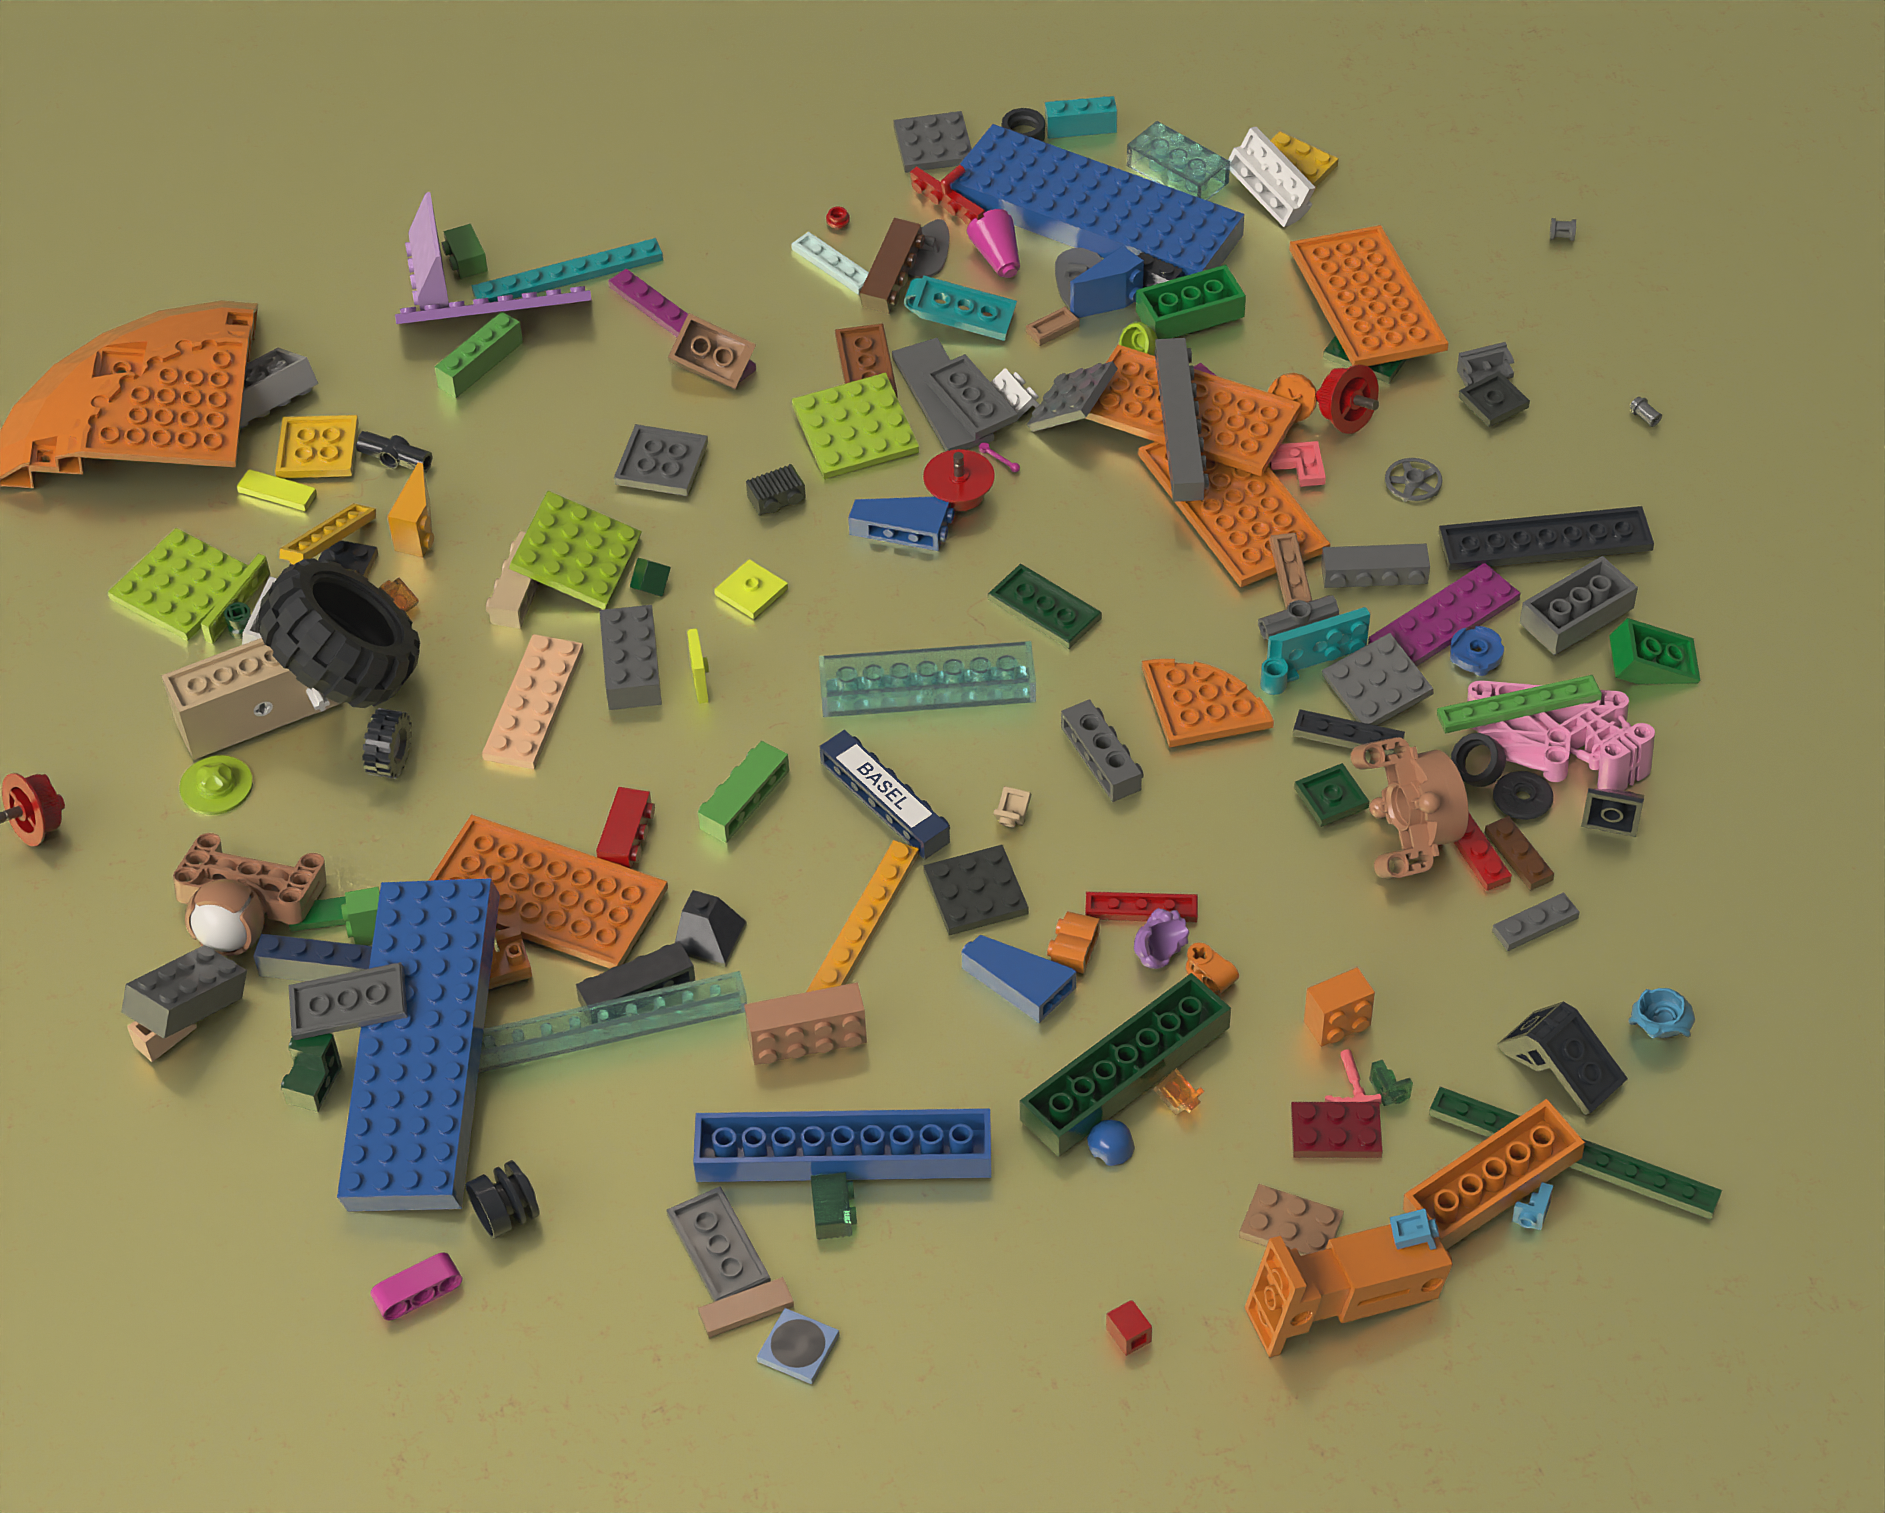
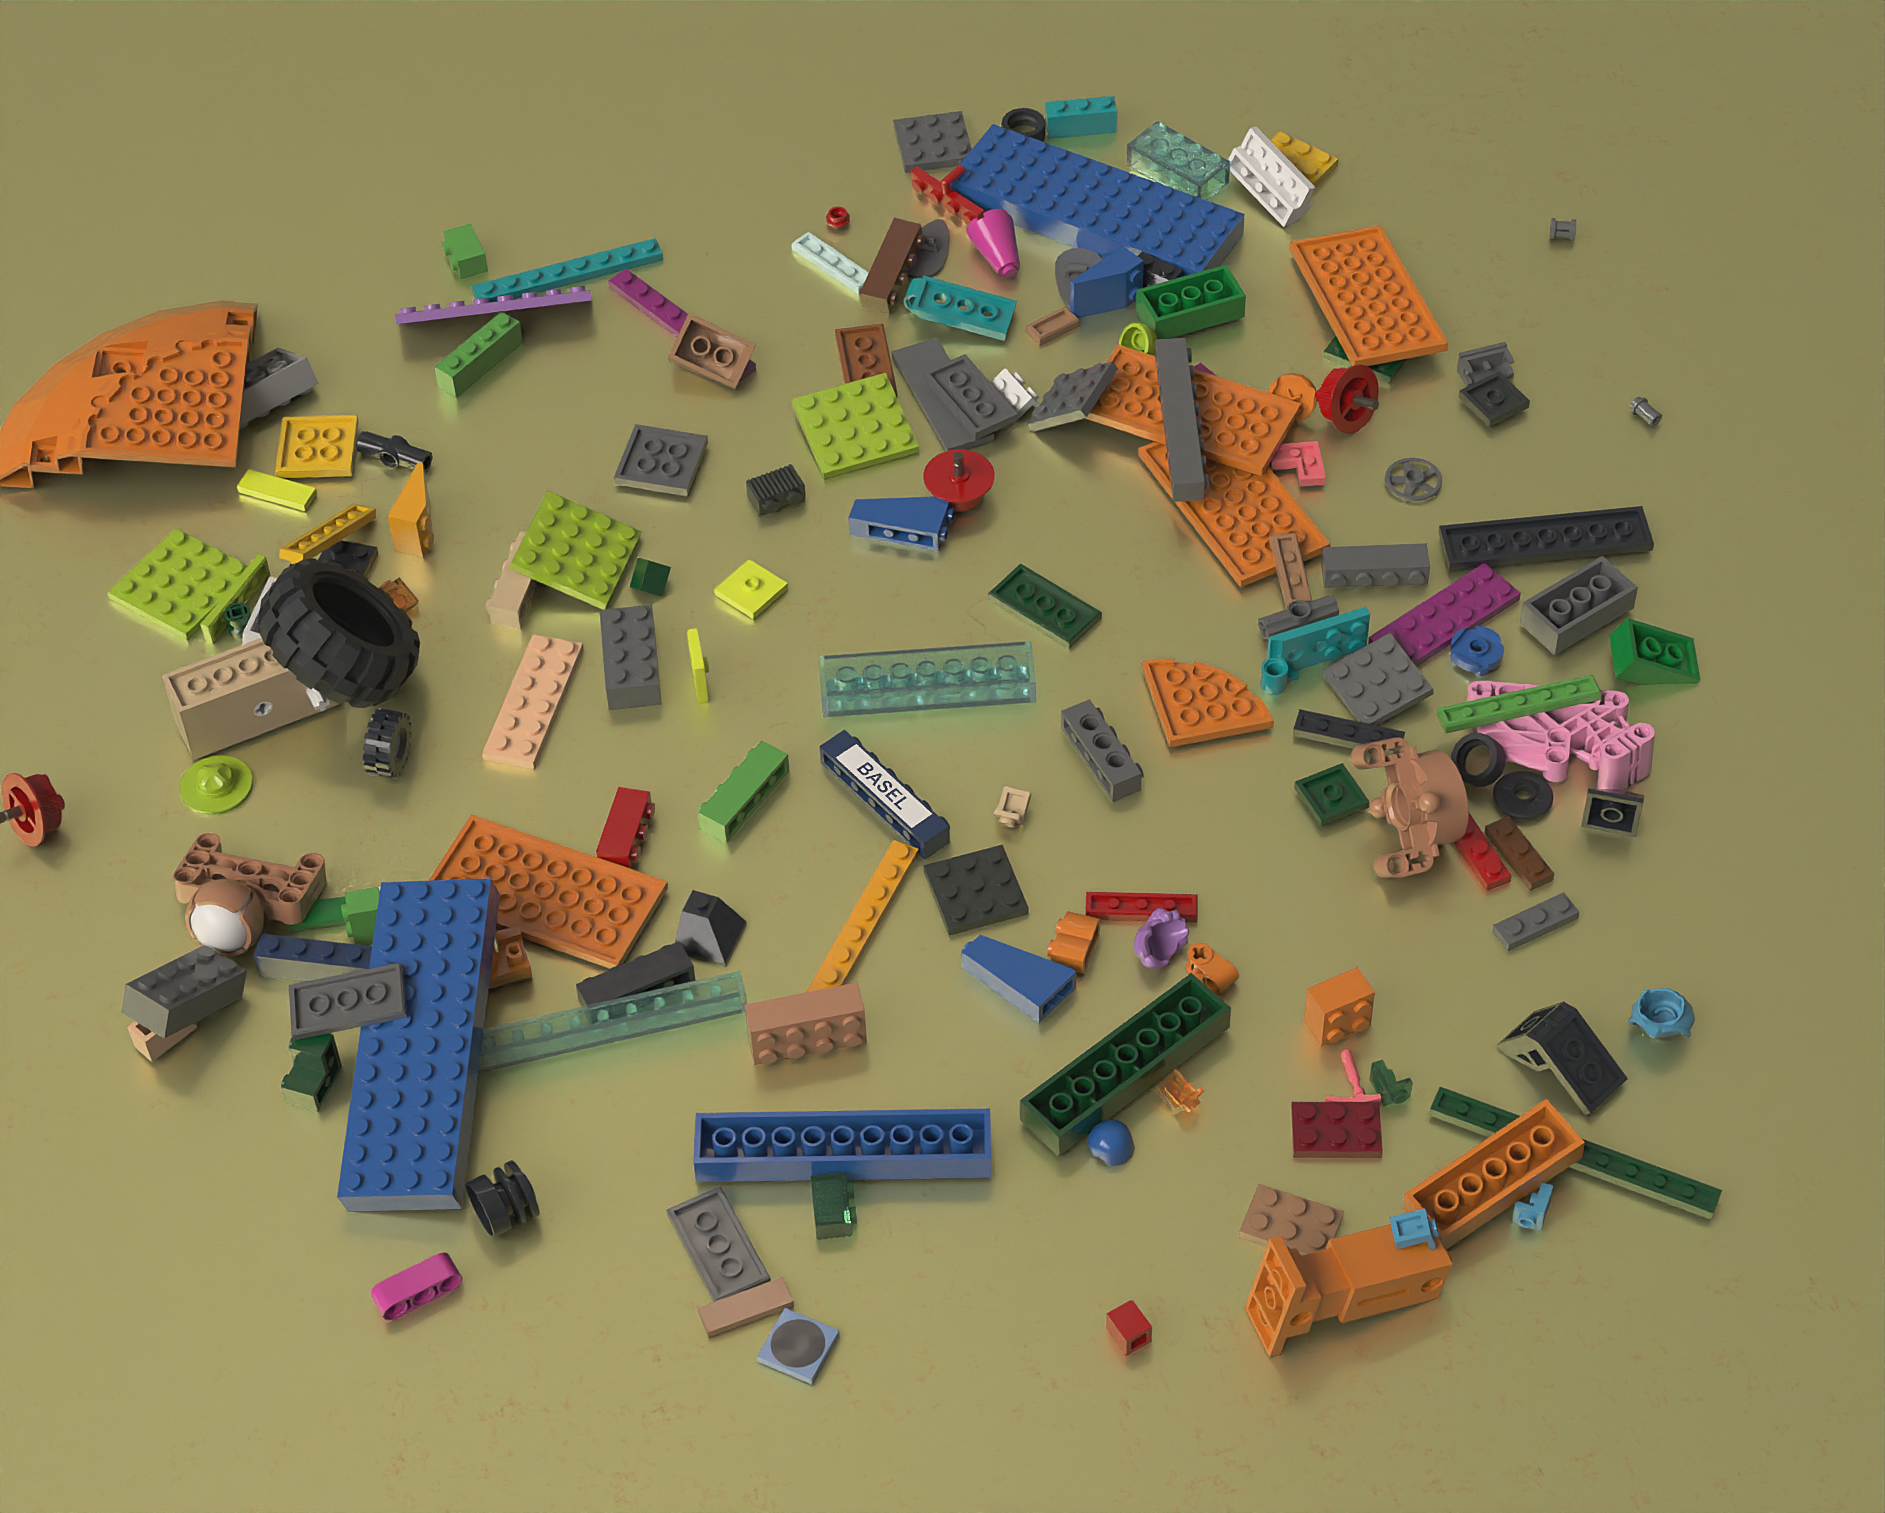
(426, 258): lavender slope -> none
(984, 448): dark pink hinge -> none

